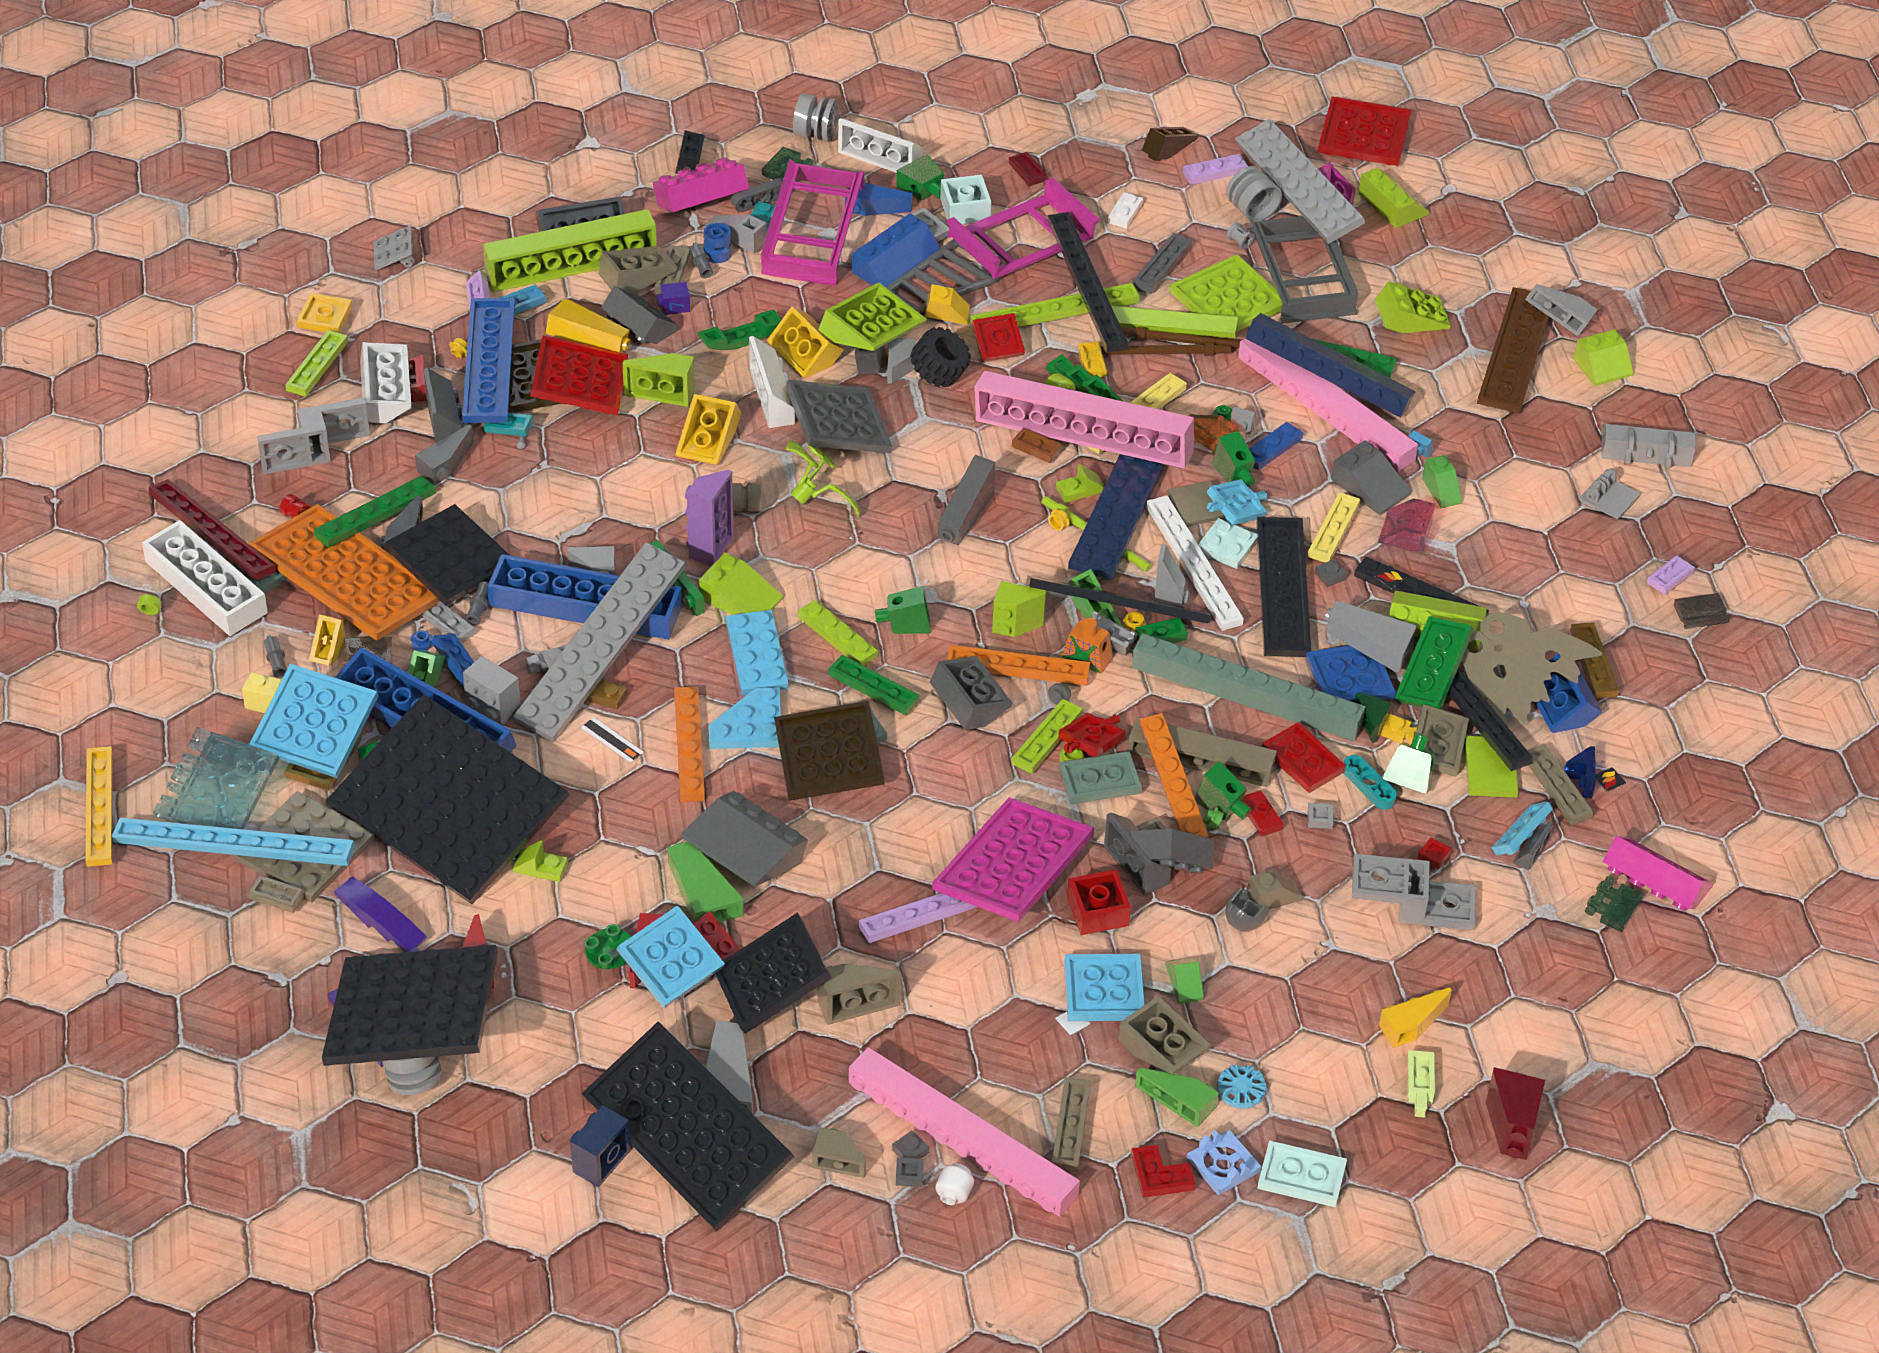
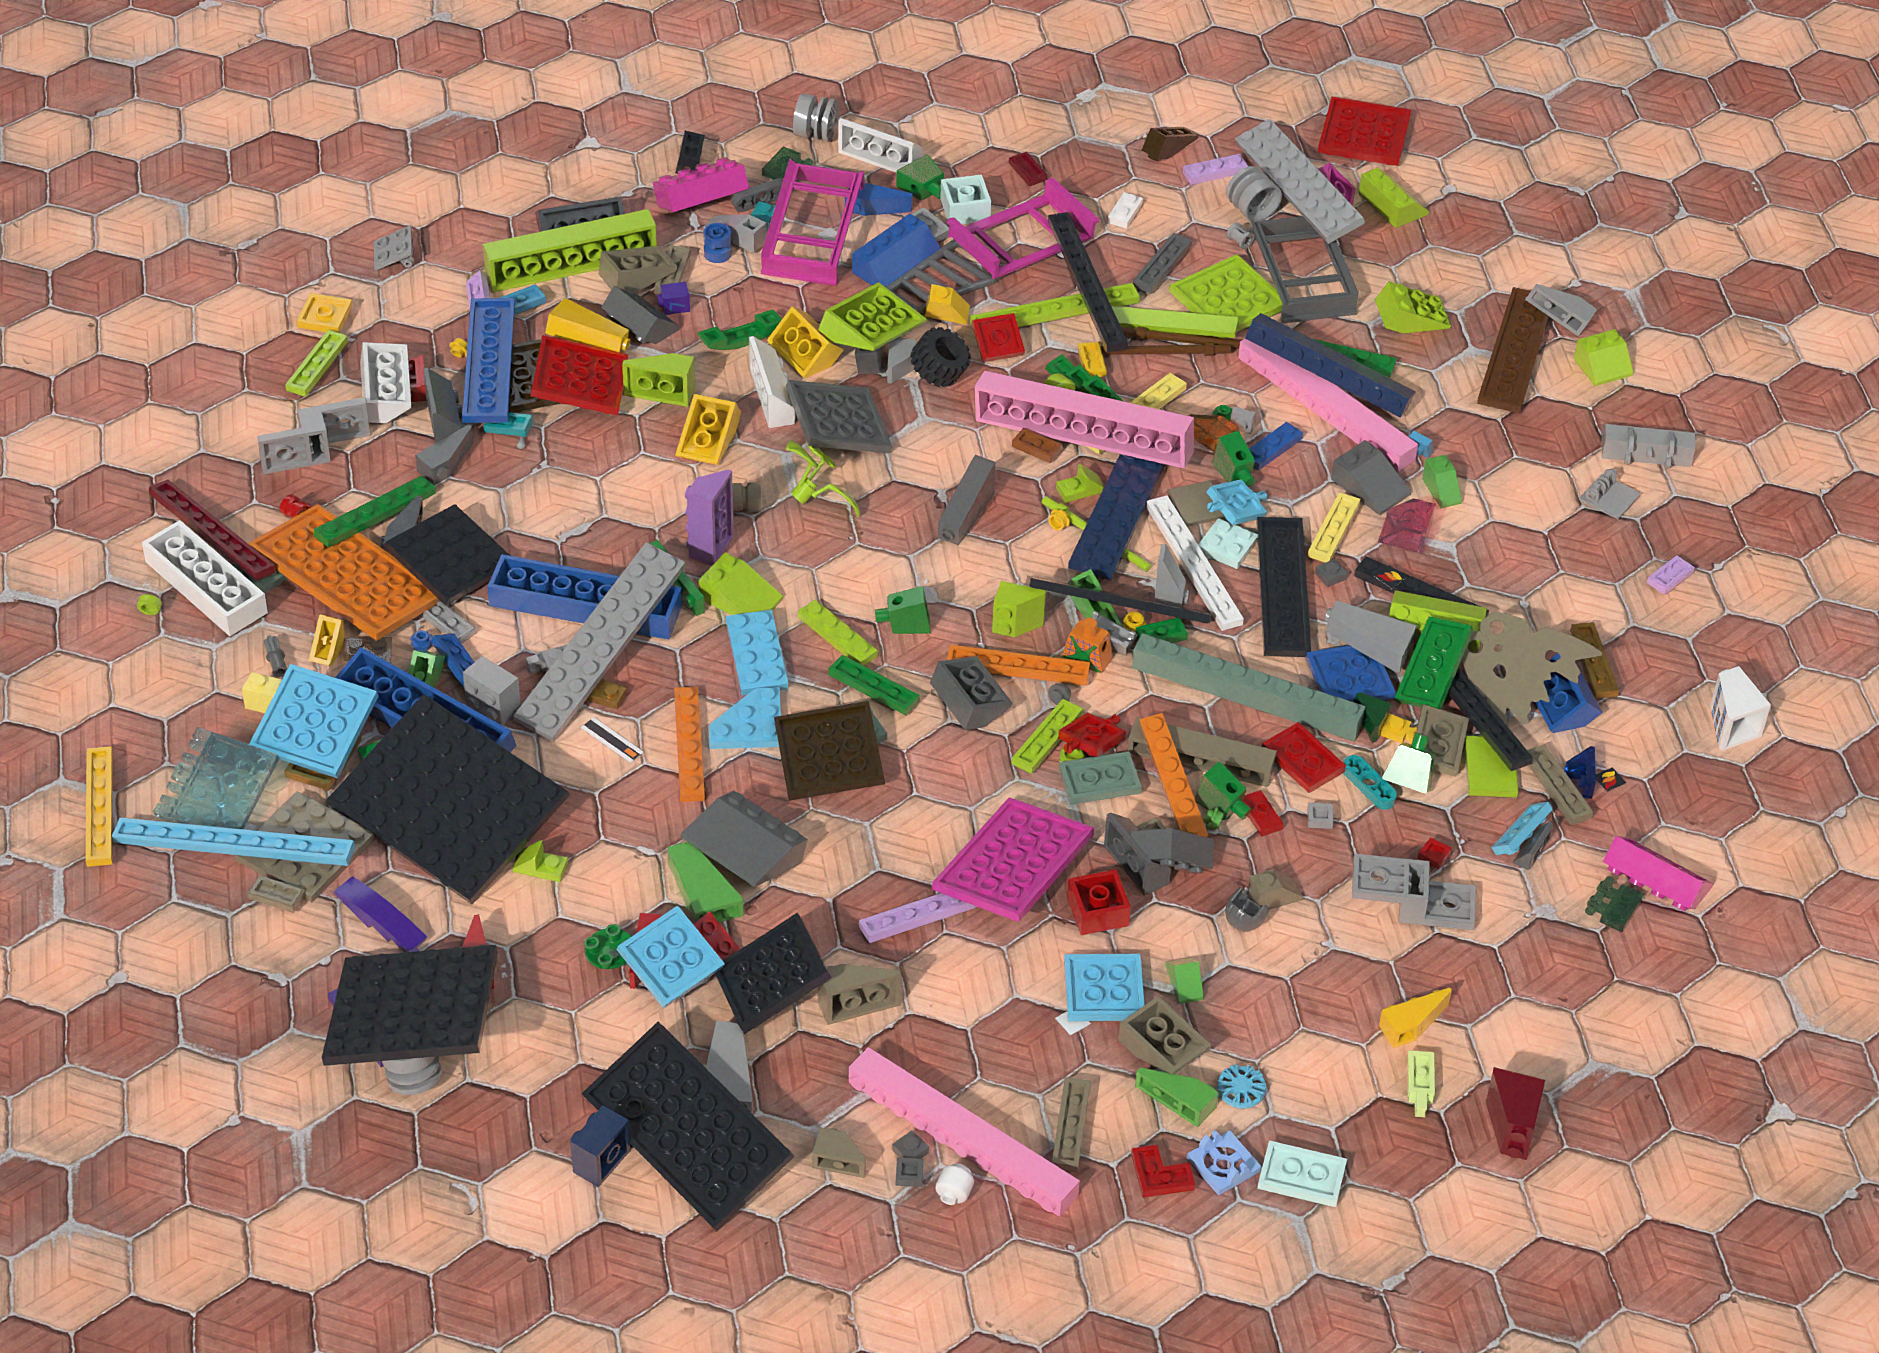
(478, 604): dark grey pin -> none
(593, 558): light grey slope -> none
(701, 260): dark grey axle -> none
(1701, 611): clear smoke plate -> none
(1737, 709): none -> white slope

